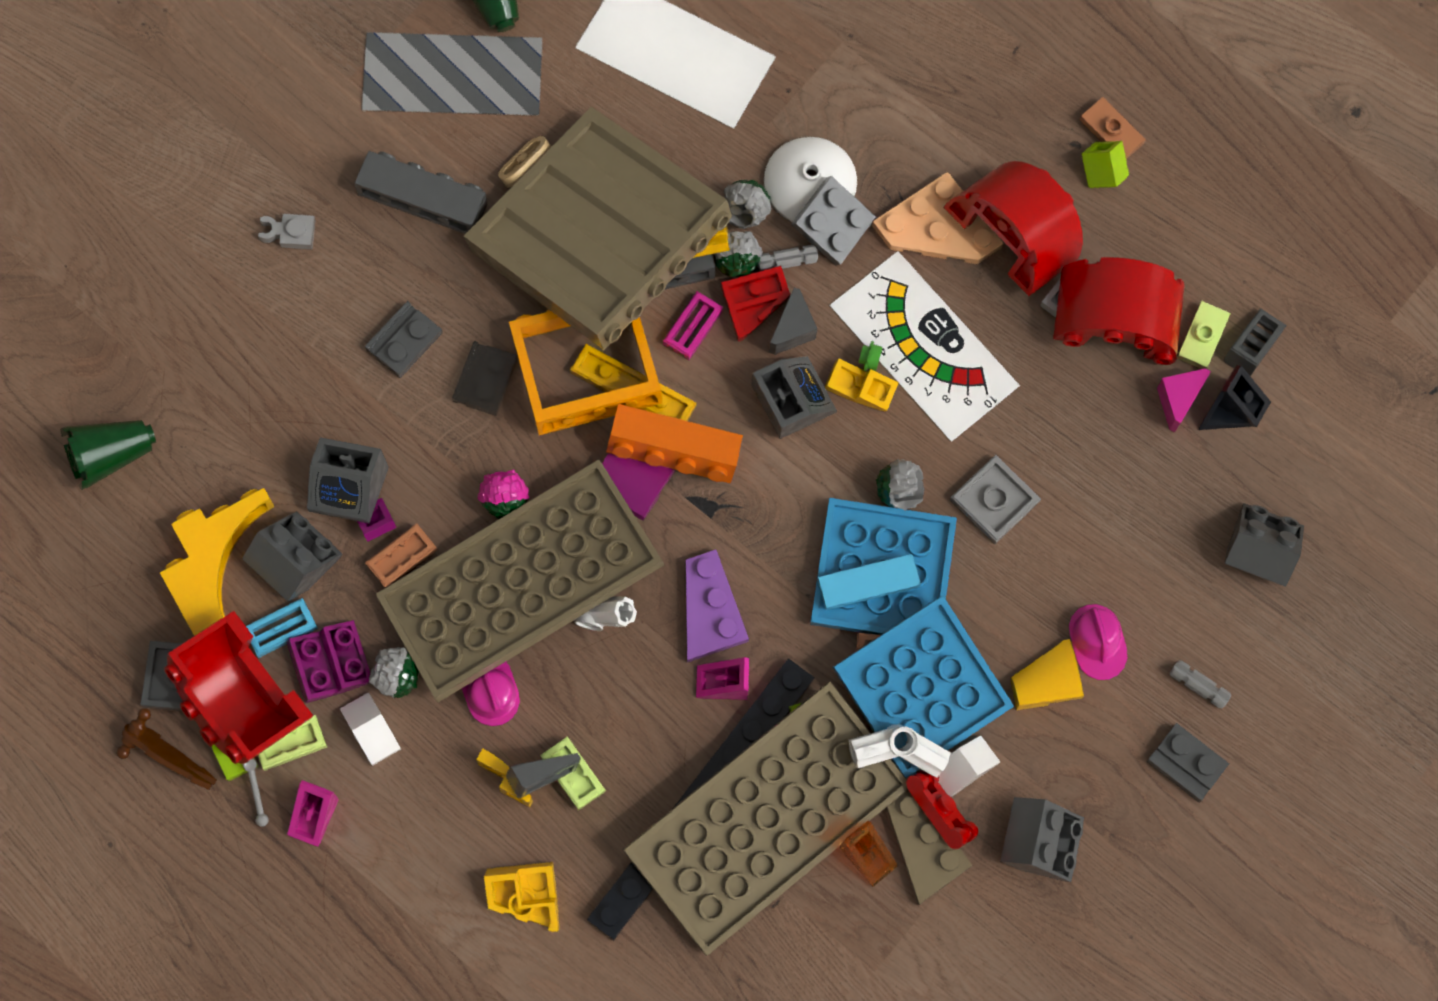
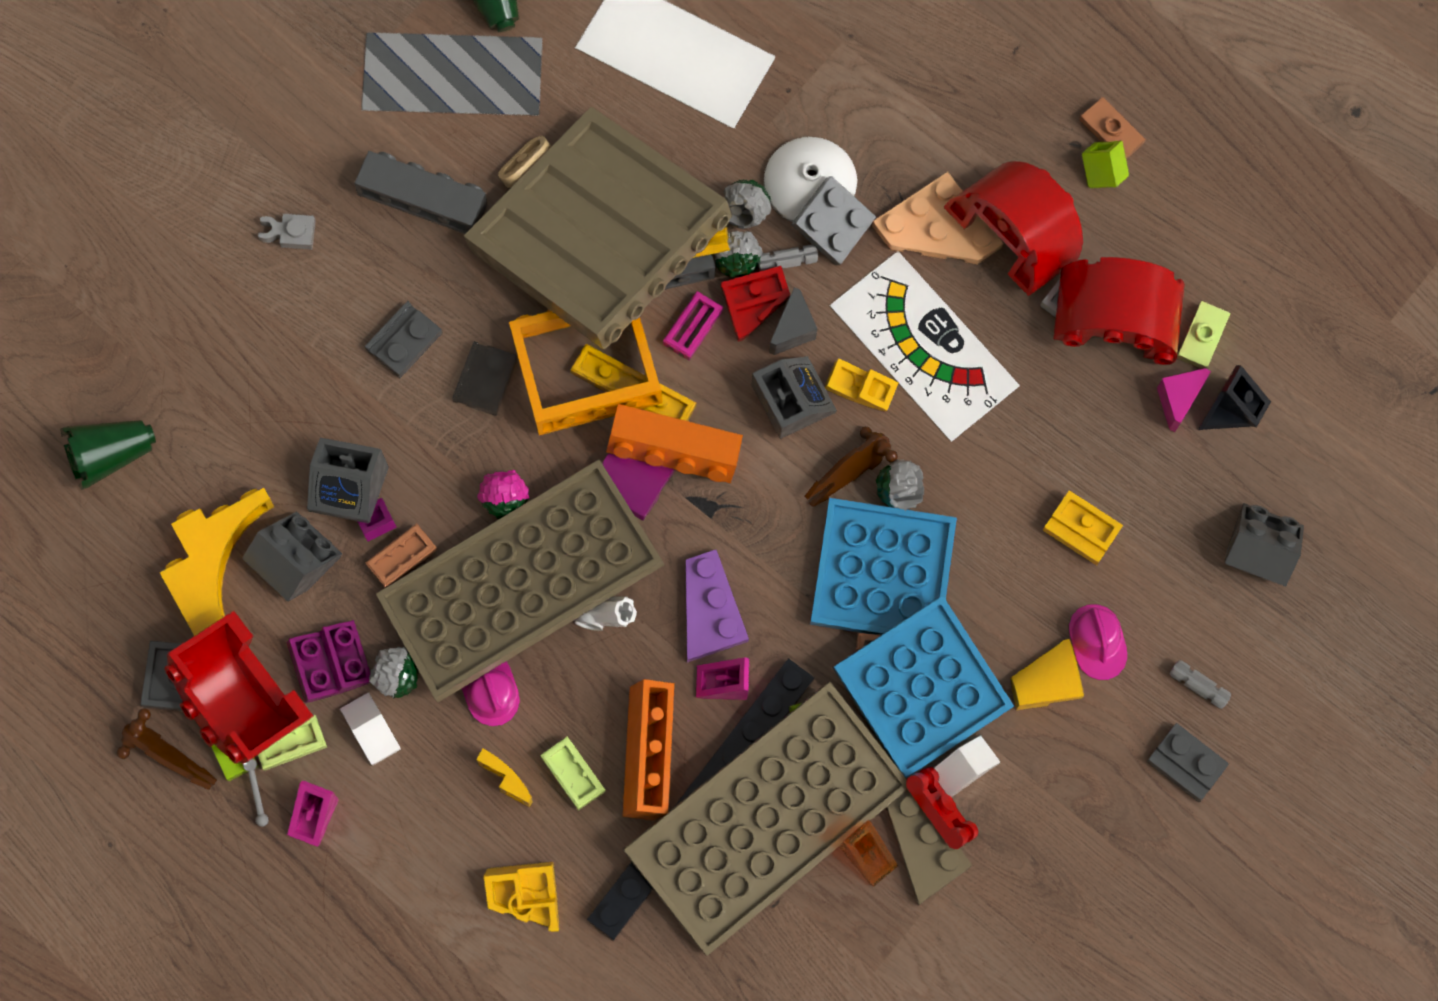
(275, 616): medium azure tile -> none
(534, 775): dark grey slope -> none
(648, 750): none -> orange brick
(853, 465): none -> reddish brown piece
(869, 582): medium azure tile -> none
(870, 356): bright green plate -> none
(880, 747): white piece -> none
(995, 499): light grey tile -> none
(1042, 838): dark grey slope -> none
(1082, 527): none -> yellow plate
(1244, 356): dark grey slope -> none

